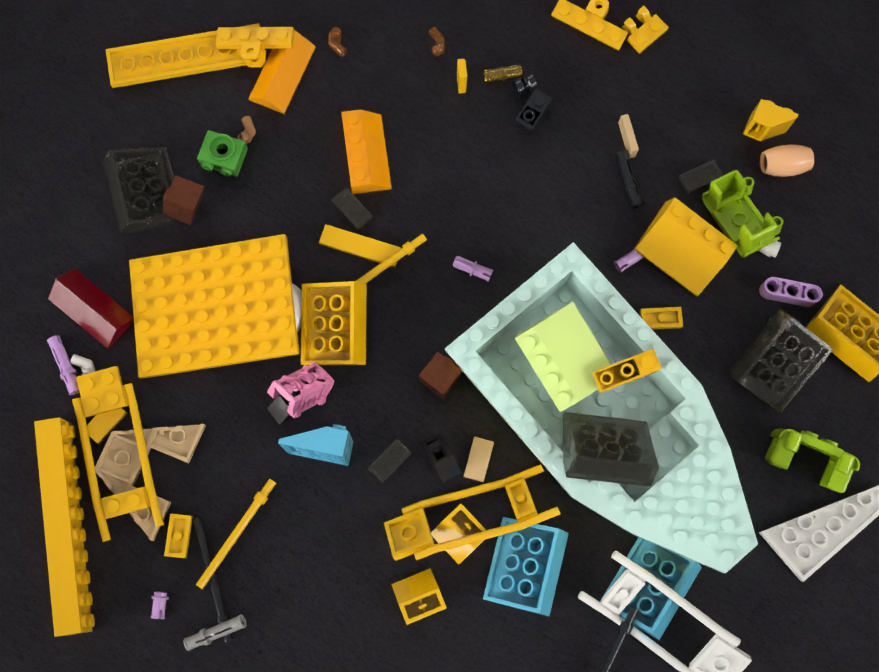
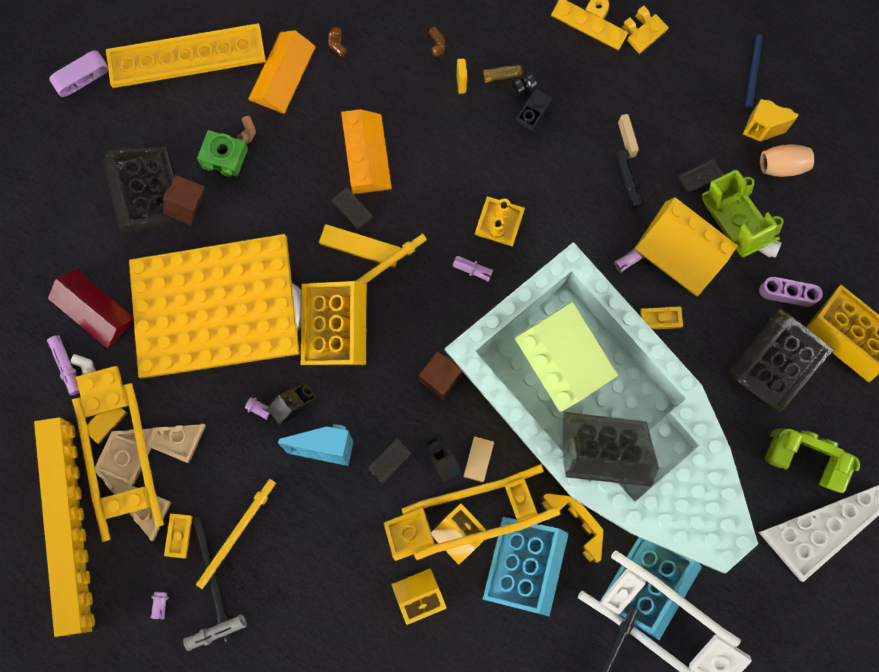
(78, 73): none -> lavender beam
(254, 41): yellow plate -> none
(257, 408): none -> lavender pin
(311, 393): bright pink piece -> none
(499, 221): none -> yellow plate
(593, 547): none -> yellow slope
(627, 370): yellow slope -> none
(754, 71): none -> dark blue bar

